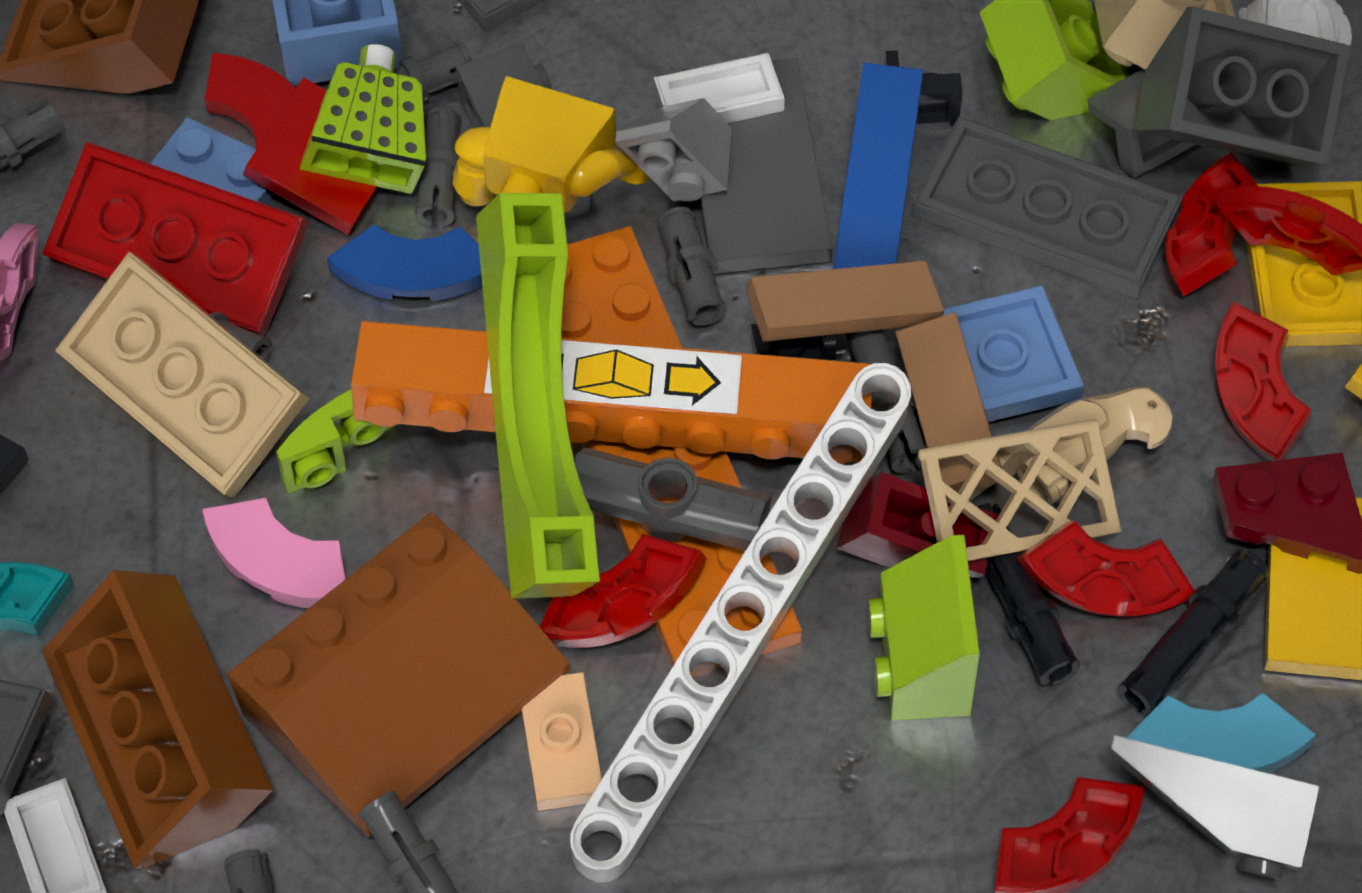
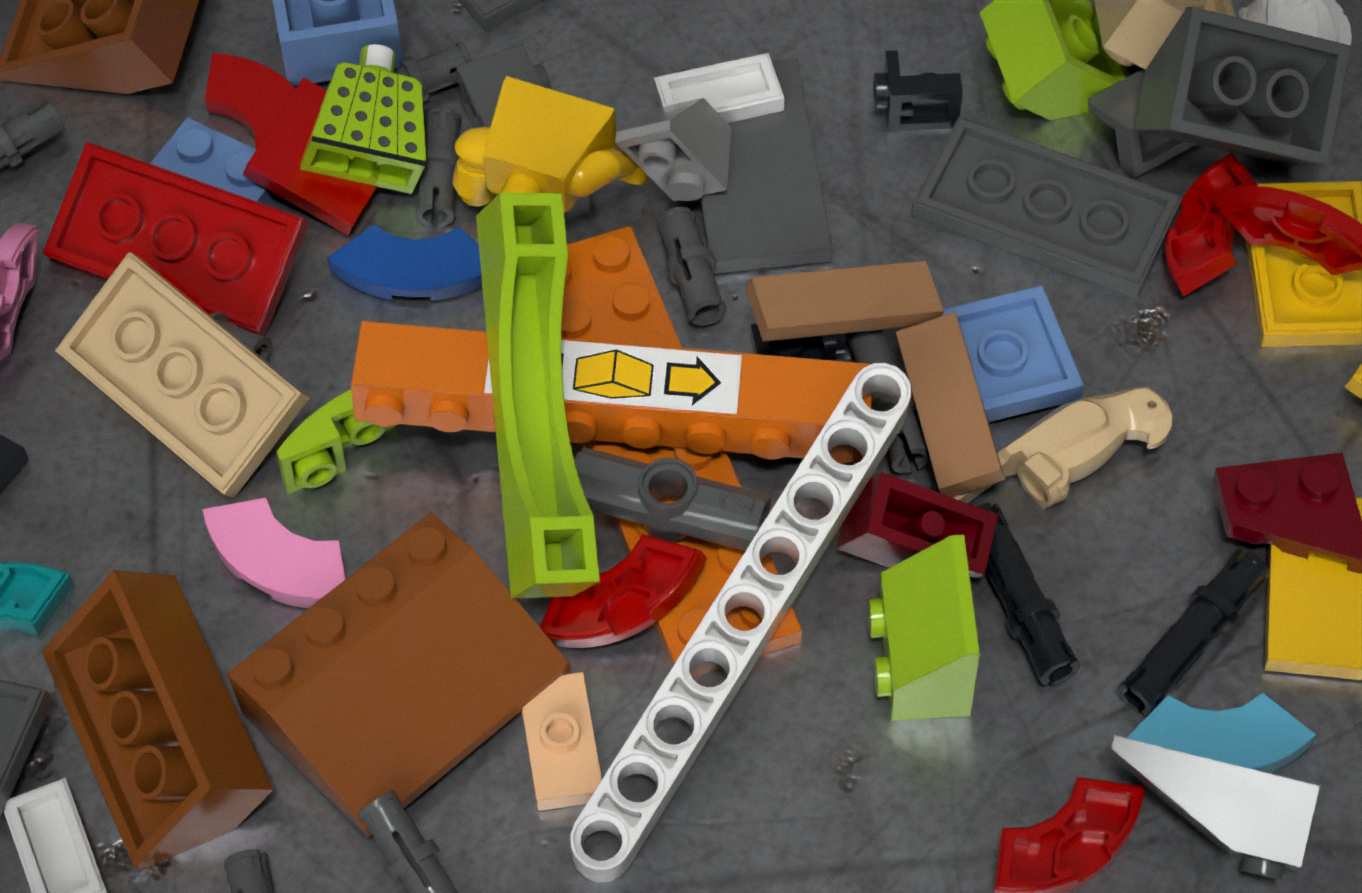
(878, 166): blue tile -> none
(1040, 442): tan window -> none
(1103, 577): red tile -> none
(1253, 386): red tile -> none

